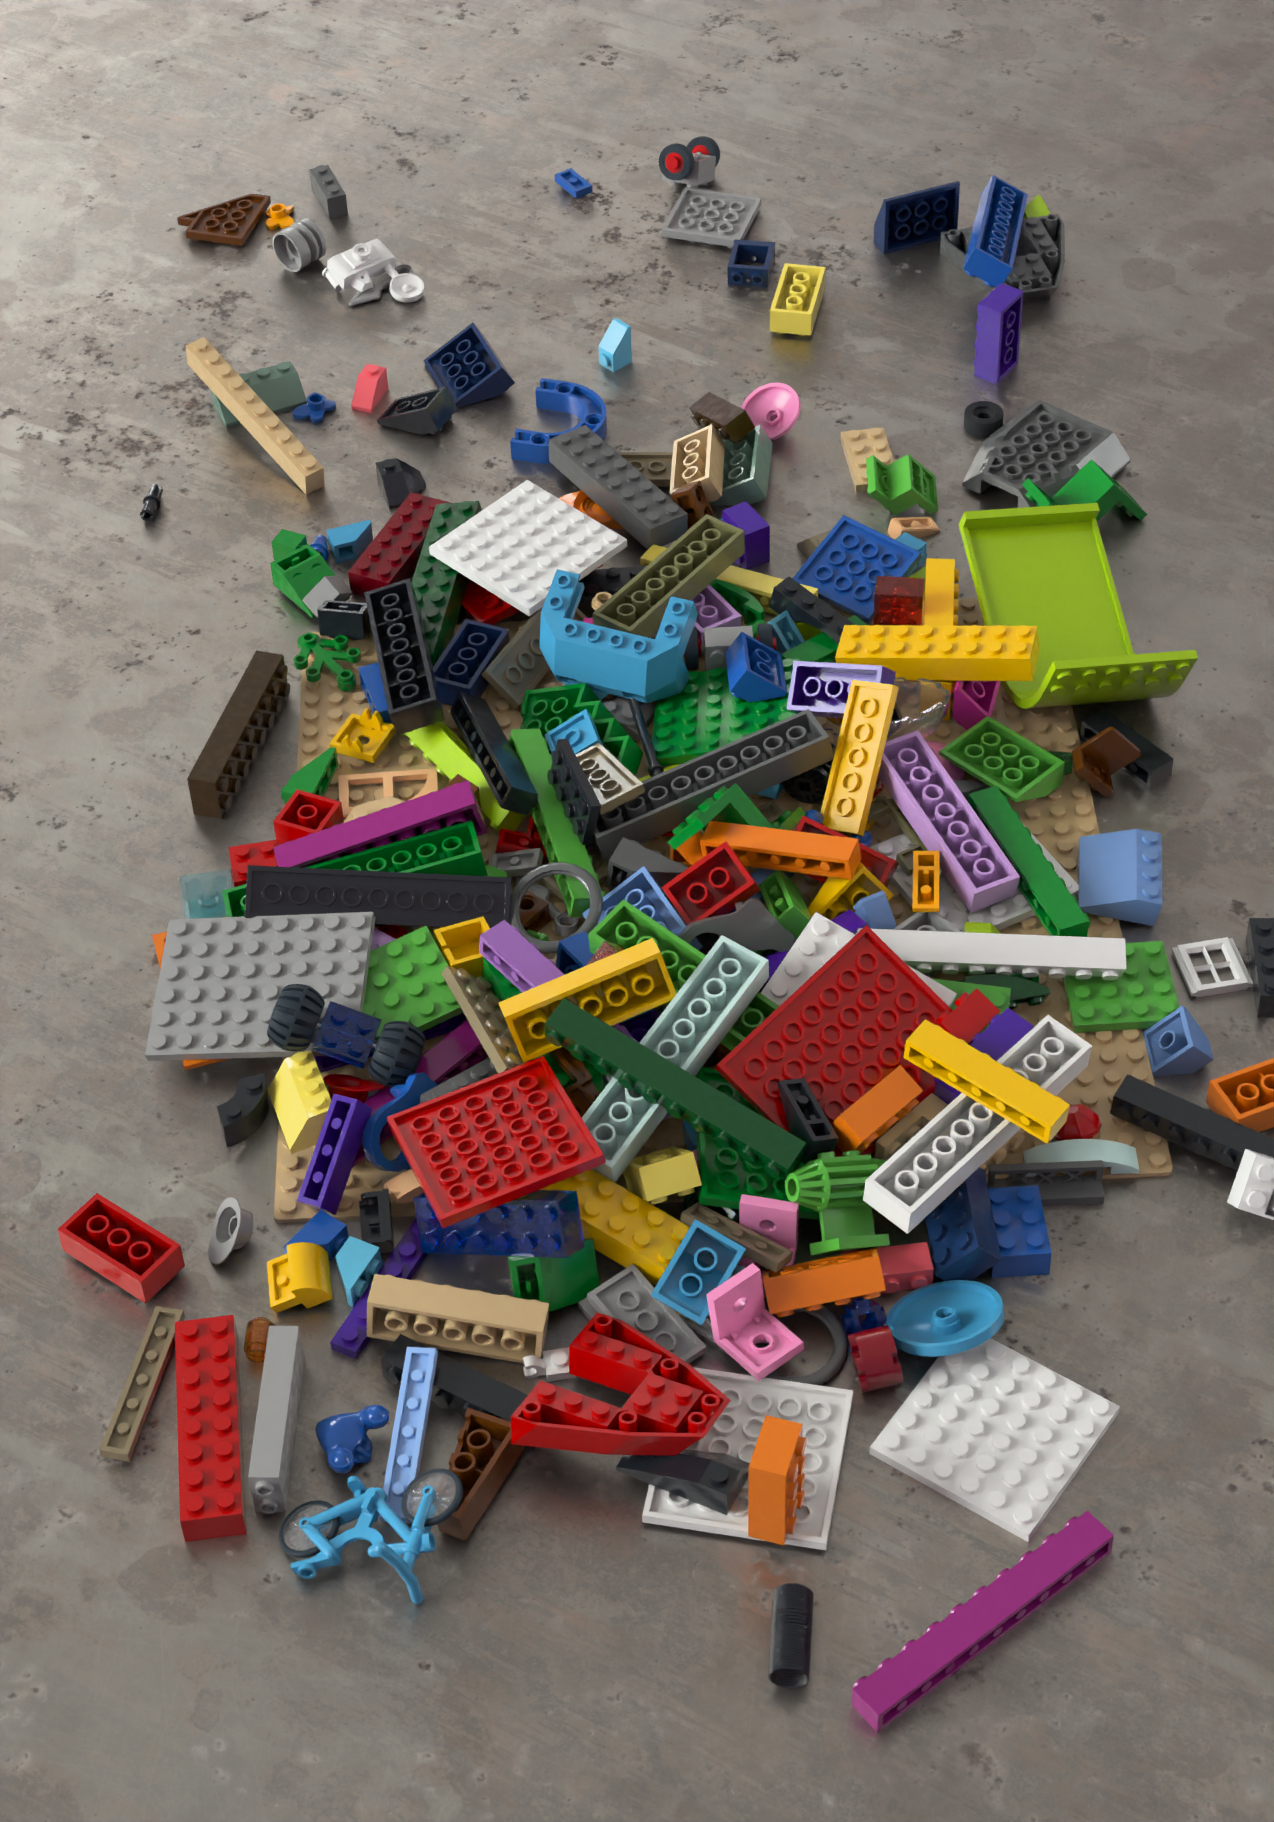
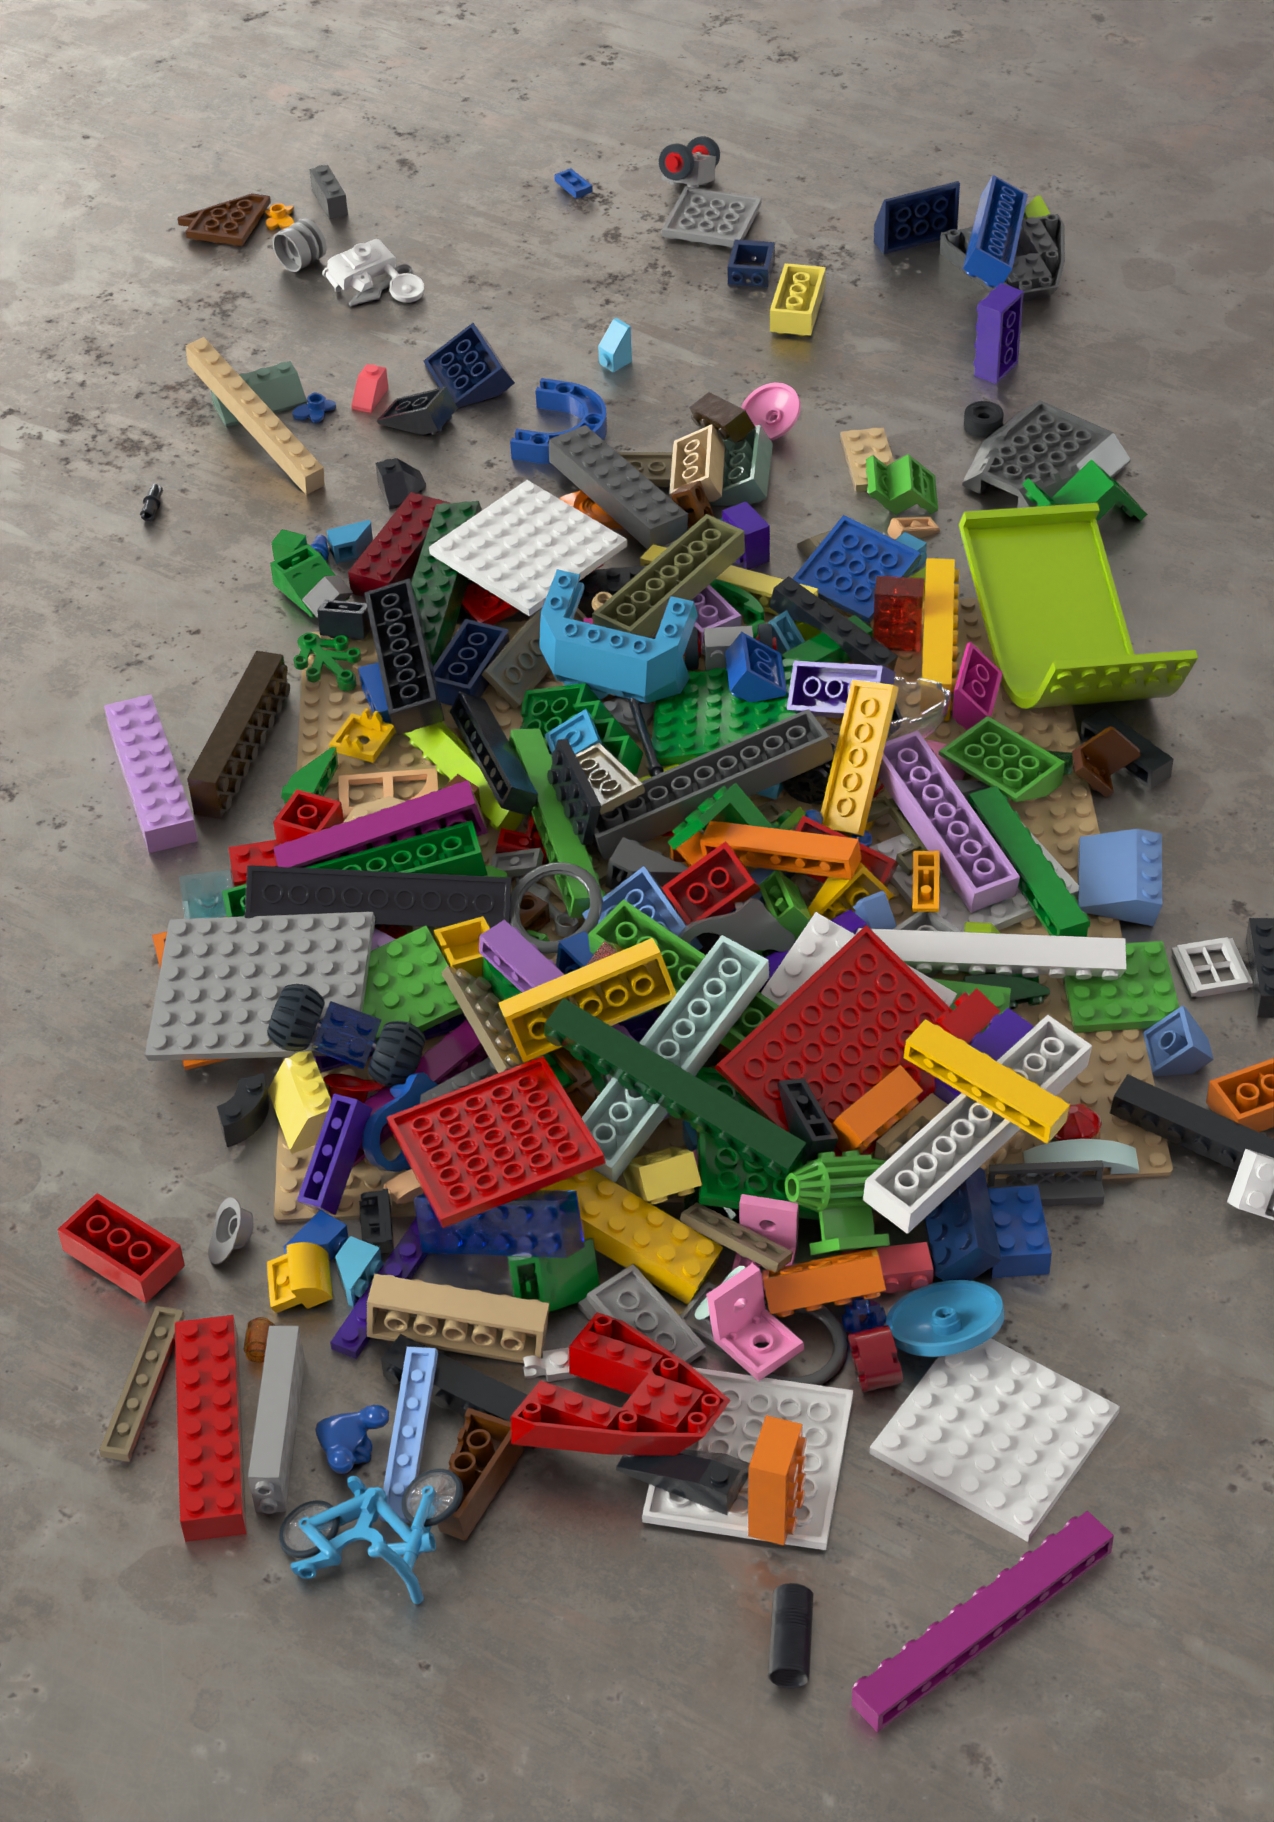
(150, 774): none -> lavender brick
(697, 1268): dark azure slope -> none
(944, 651): yellow brick -> none

